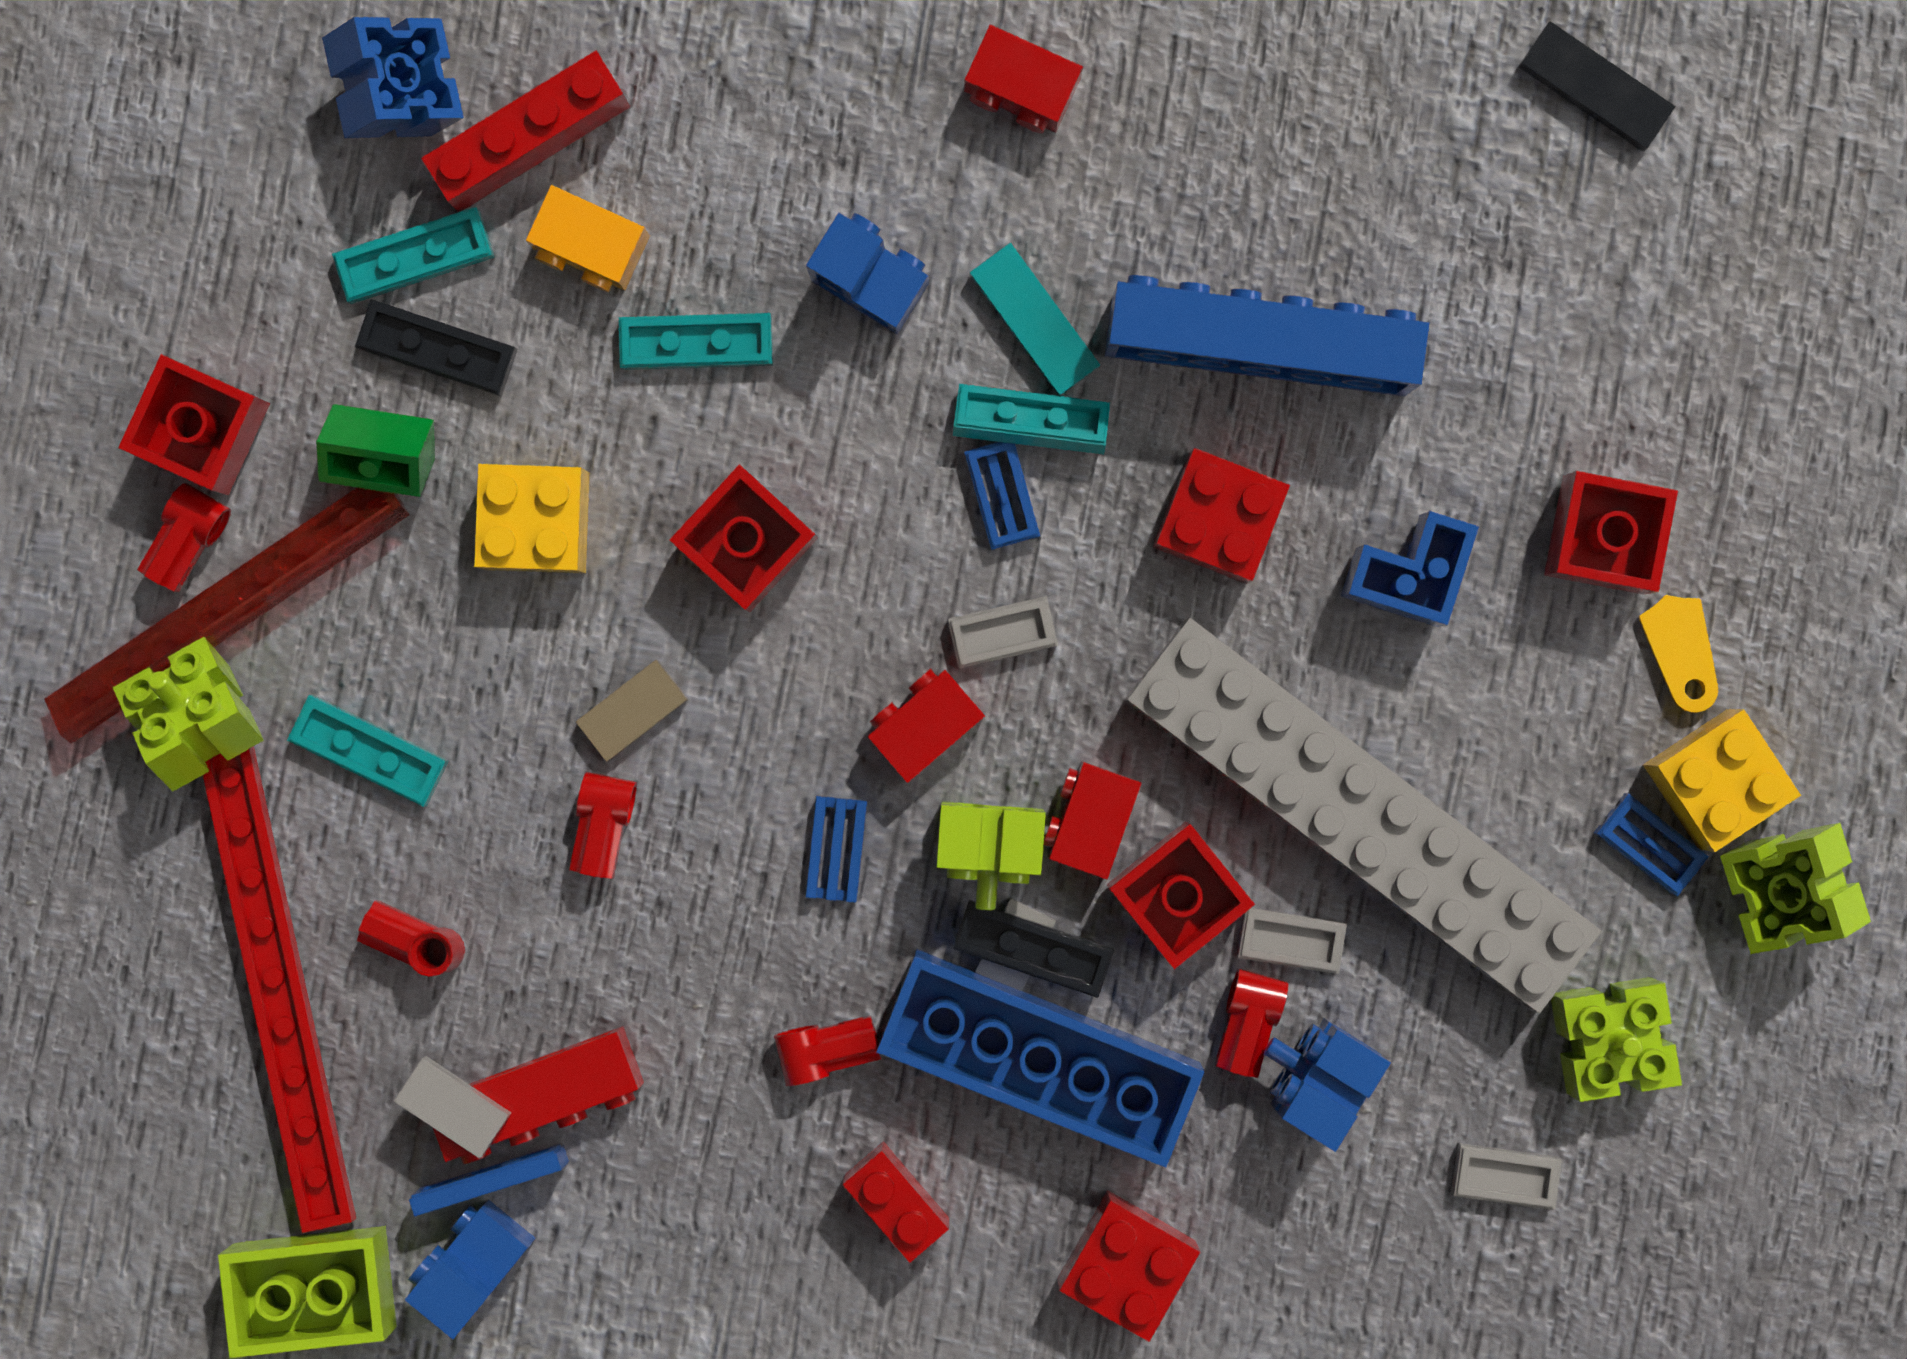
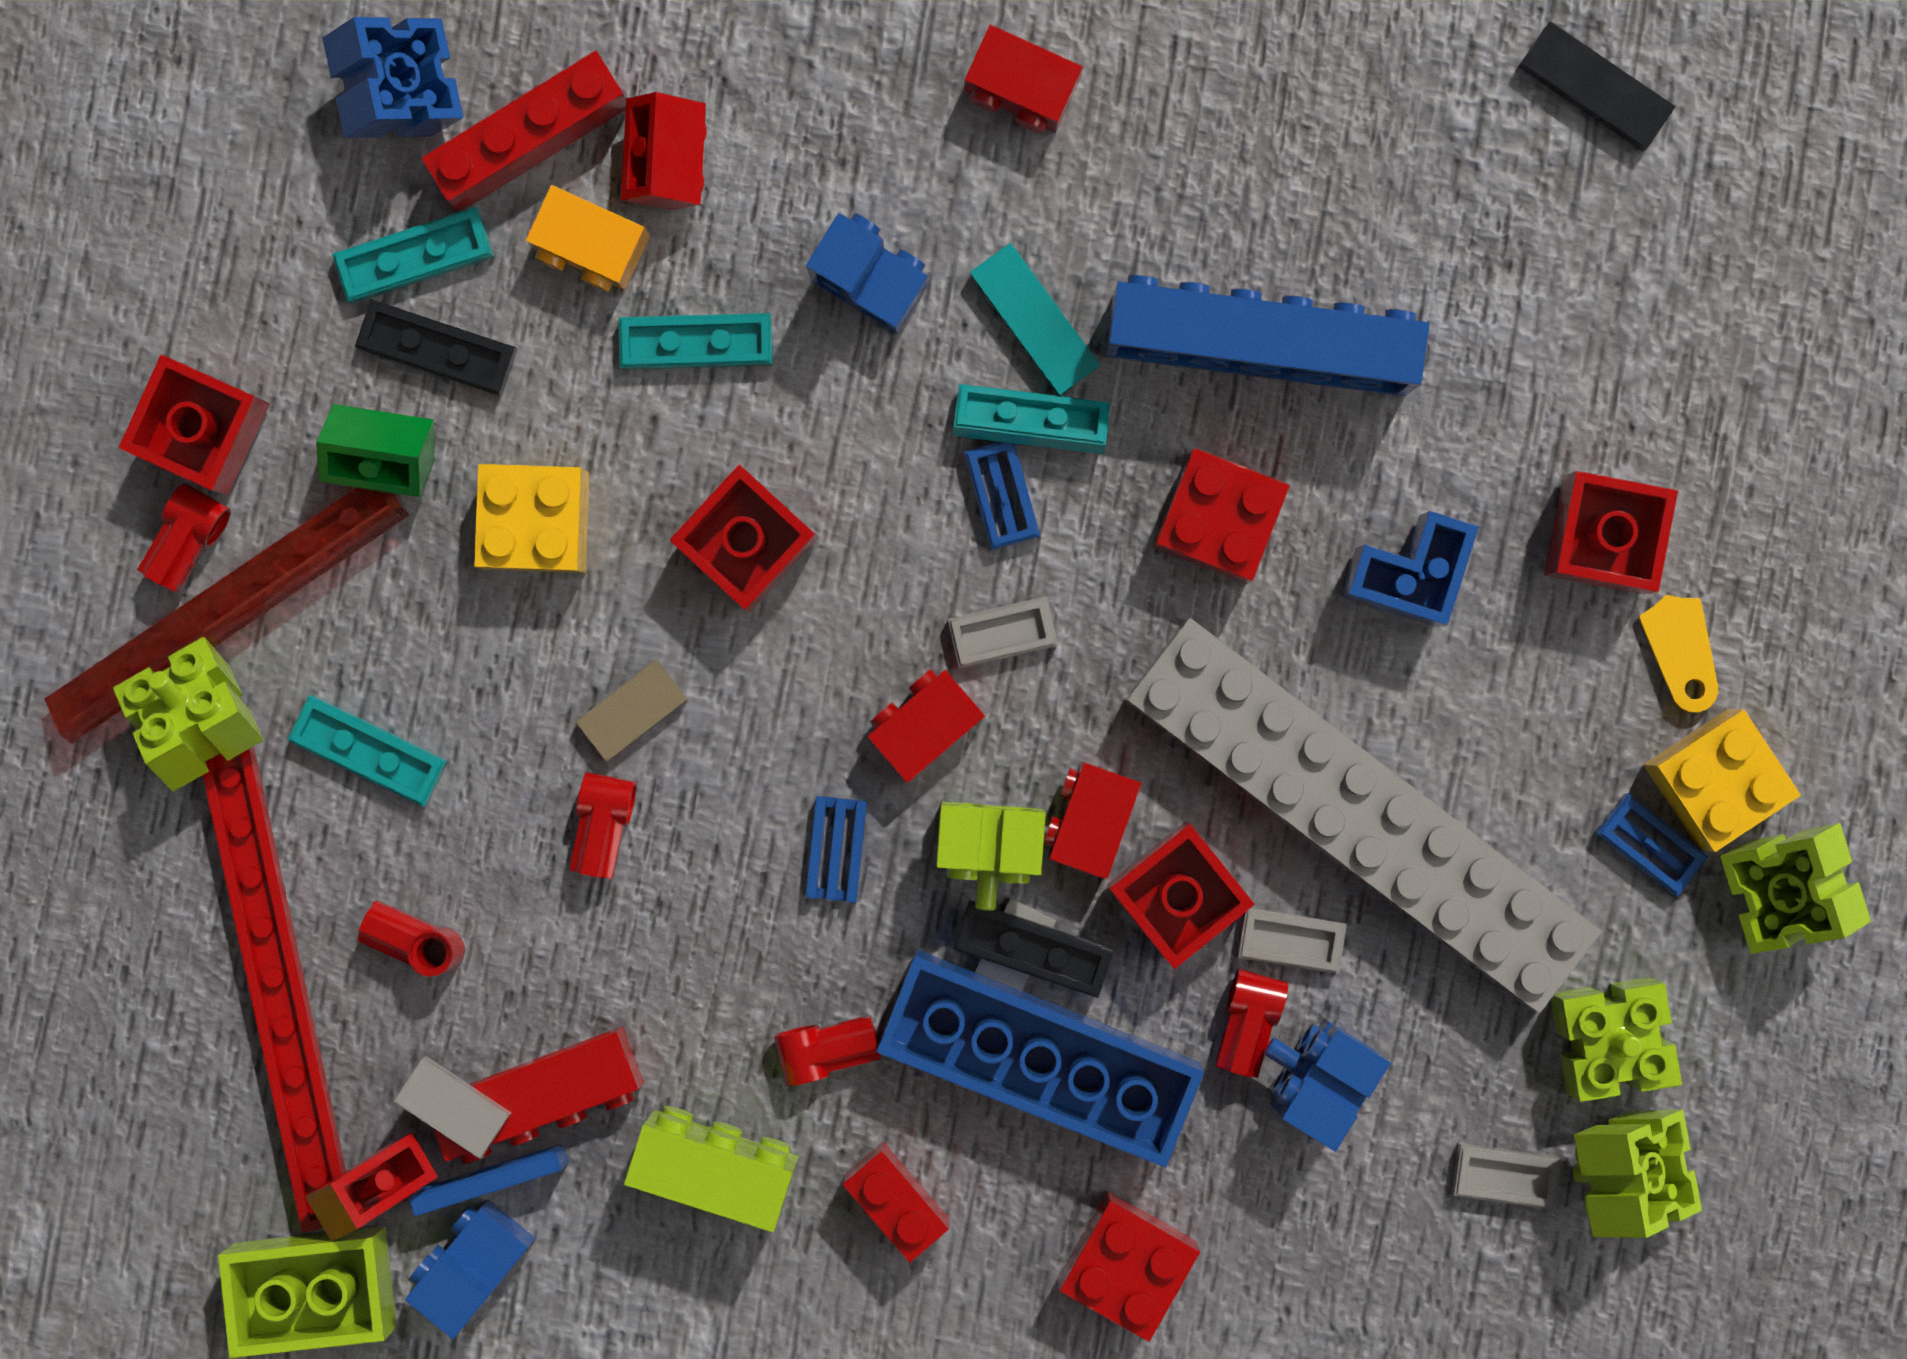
(371, 1187): none -> red brick
(663, 151): none -> red brick
(712, 1168): none -> lime brick
(1636, 1173): none -> lime brick

